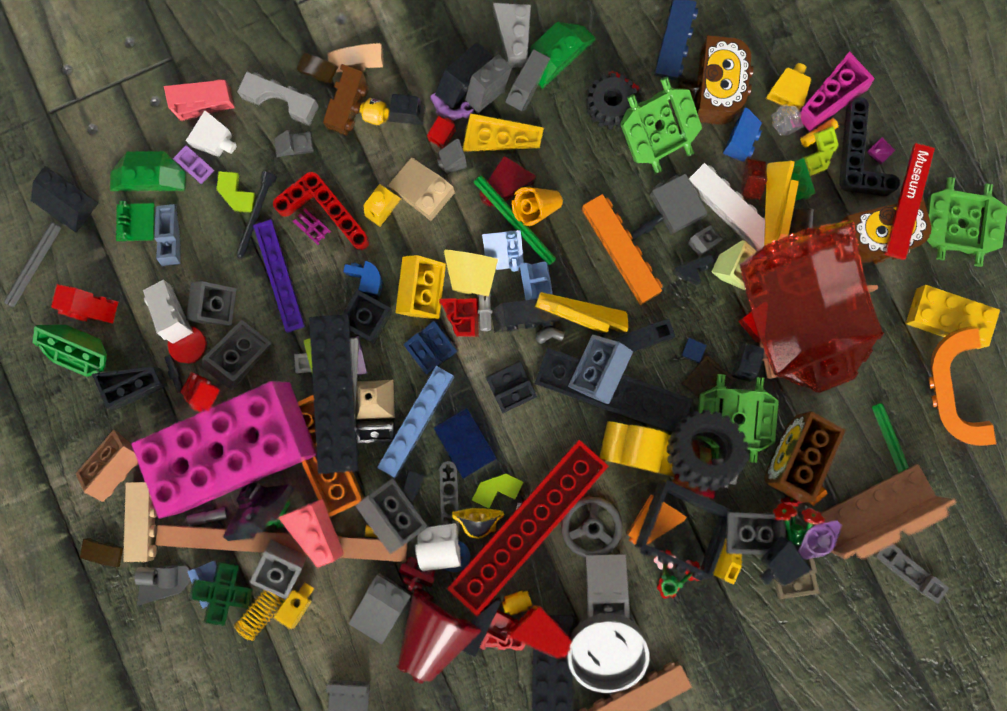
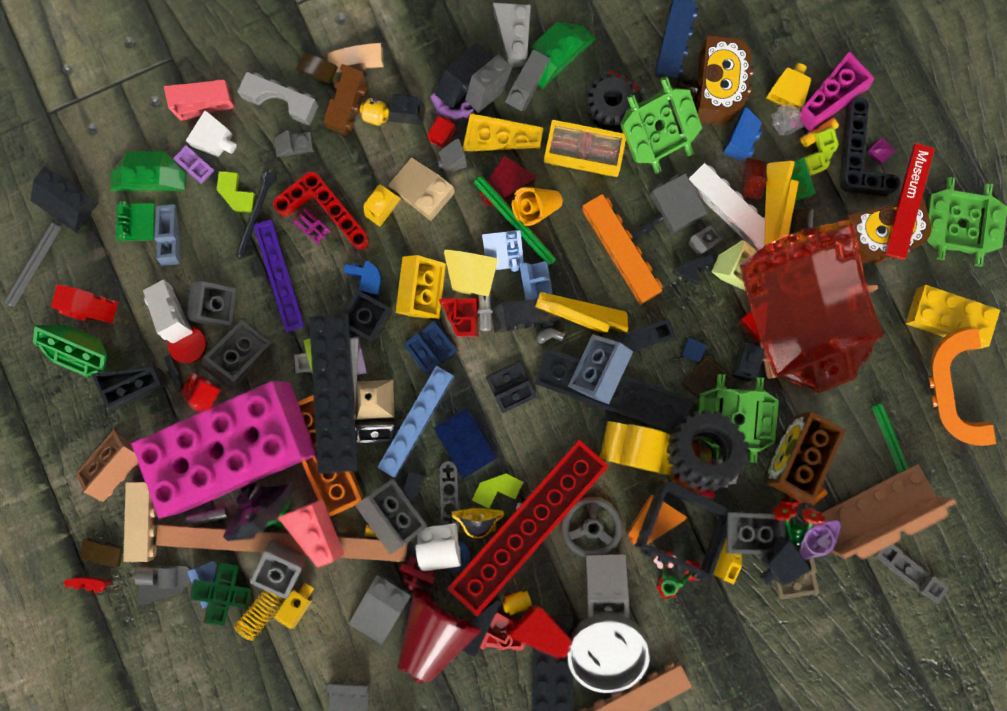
(93, 583): none -> red slope
(585, 148): none -> brick

